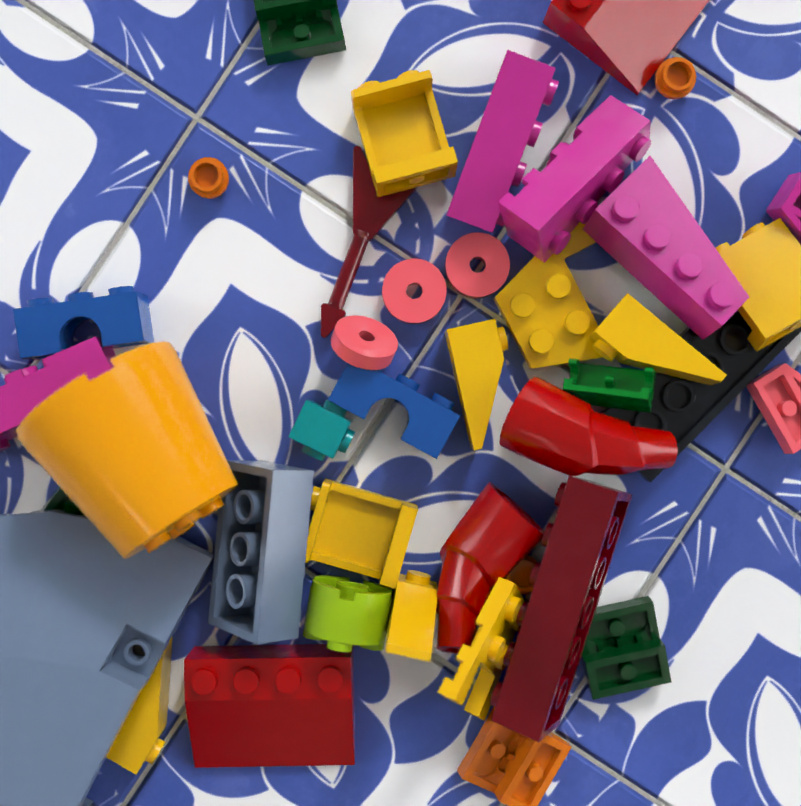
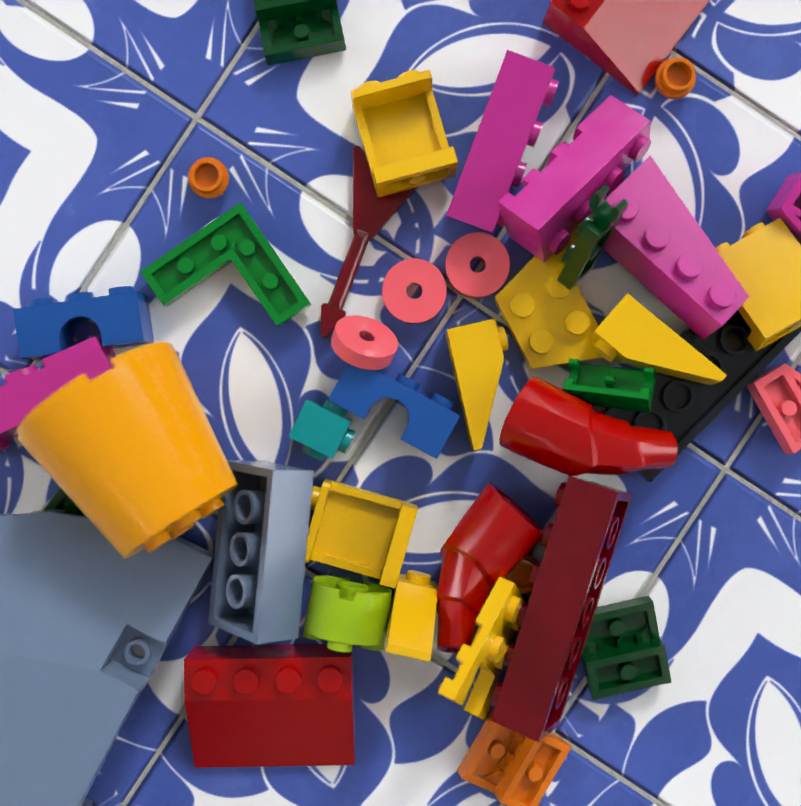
(141, 731): yellow slope -> none
(226, 240): none -> green plate
(592, 236): none -> dark green plate

